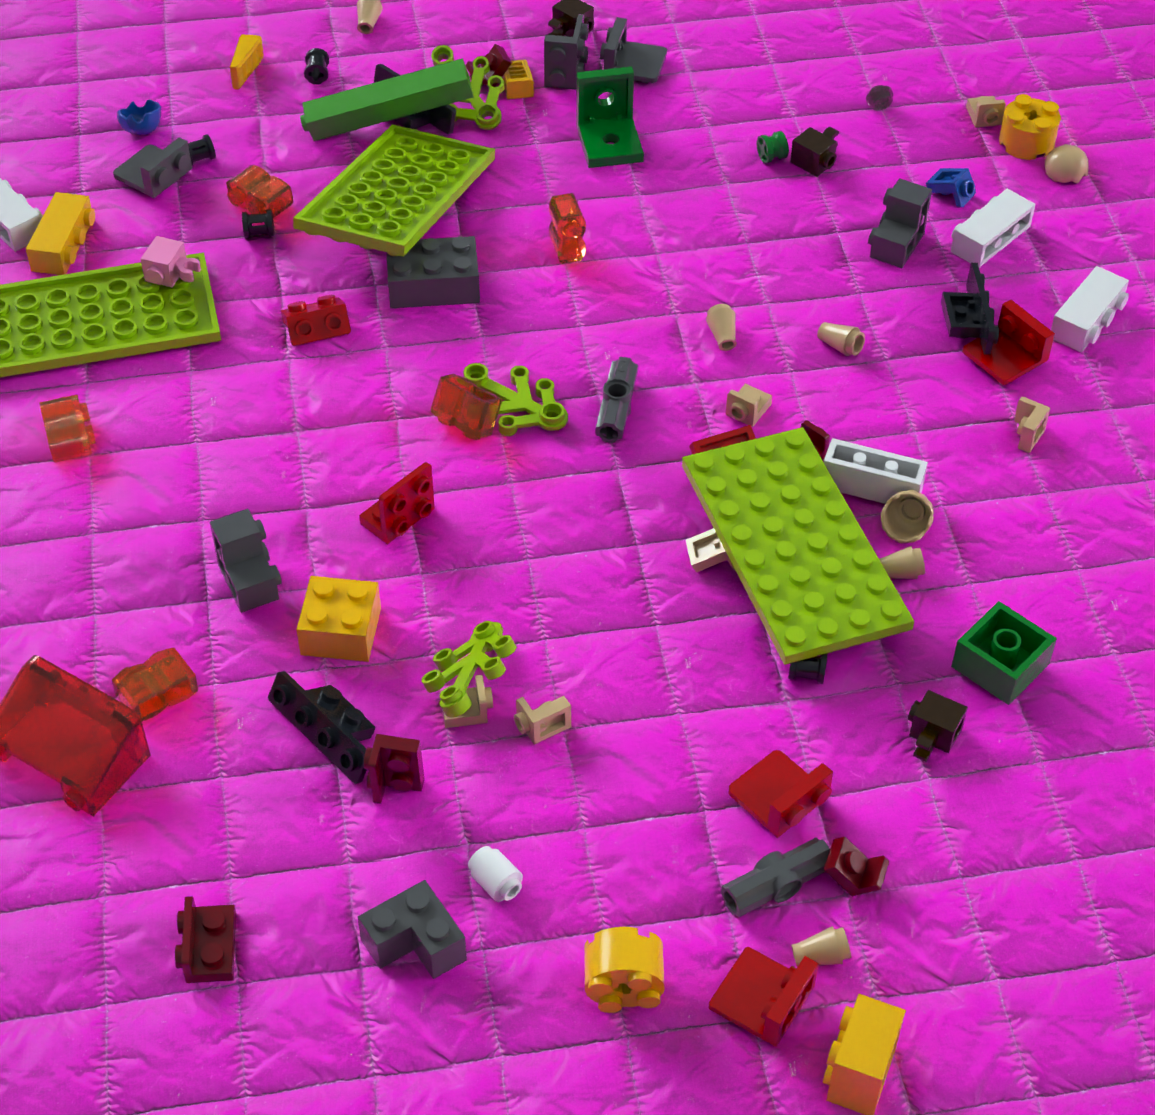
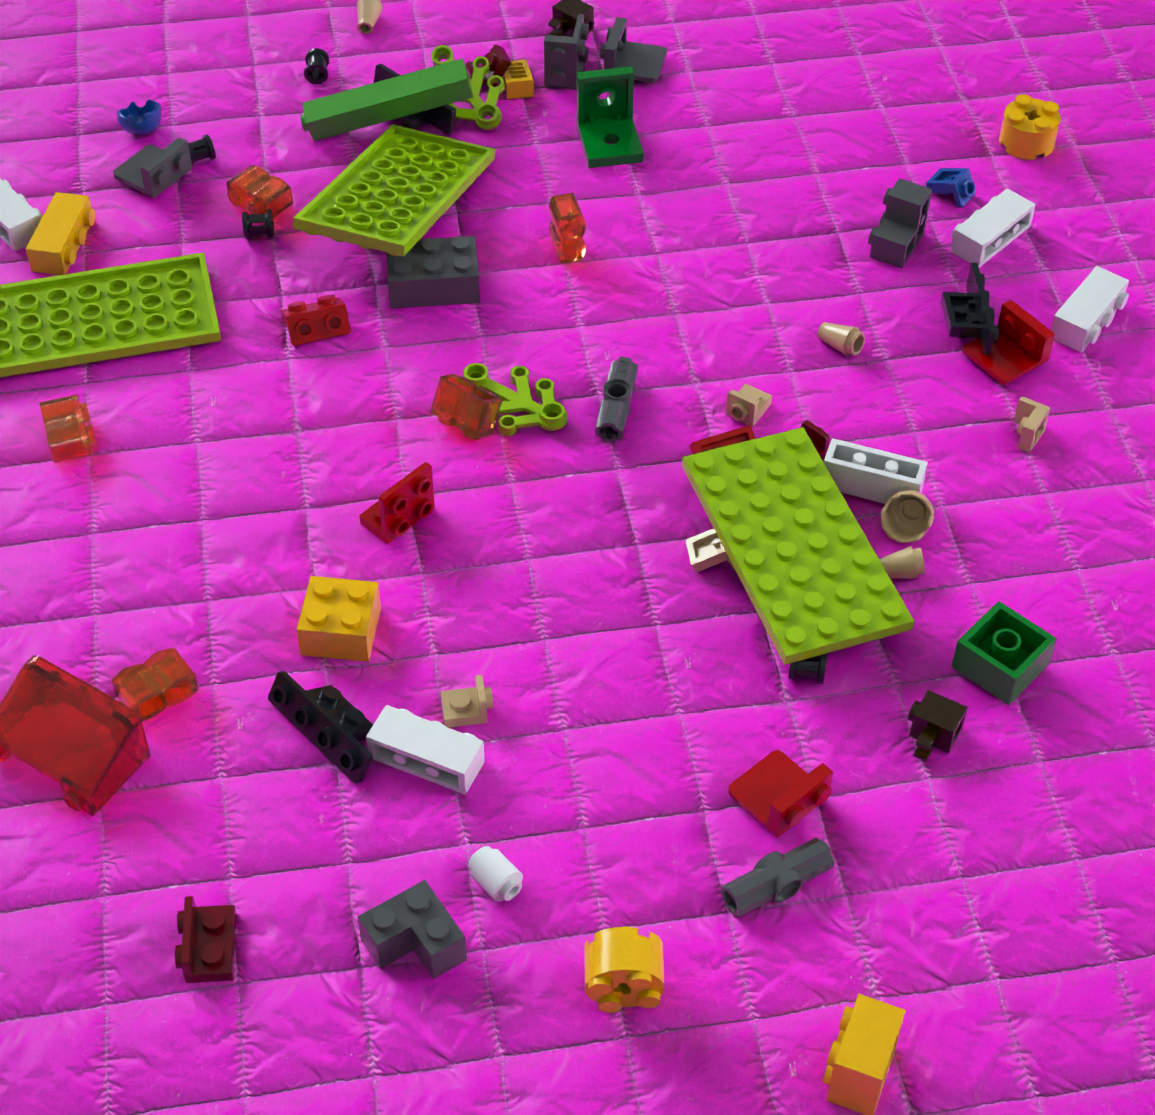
(167, 261): bright pink brick -> none
(245, 59): yellow slope -> none
(245, 560): dark grey brick -> none
(394, 764): dark red bracket -> none
(426, 749): none -> white brick
(486, 637): lime plant -> none
(543, 721): bracket -> none
(722, 324): tan cone -> none
(764, 994): red bracket -> none
(772, 147): green wheel -> none
(815, 150): dark brown brick -> none
(825, 947): tan cone -> none
(853, 869): dark red bracket -> none
(880, 97): clear smoke plate -> none
(986, 111): tan bracket -> none
(1066, 164): tan hair -> none

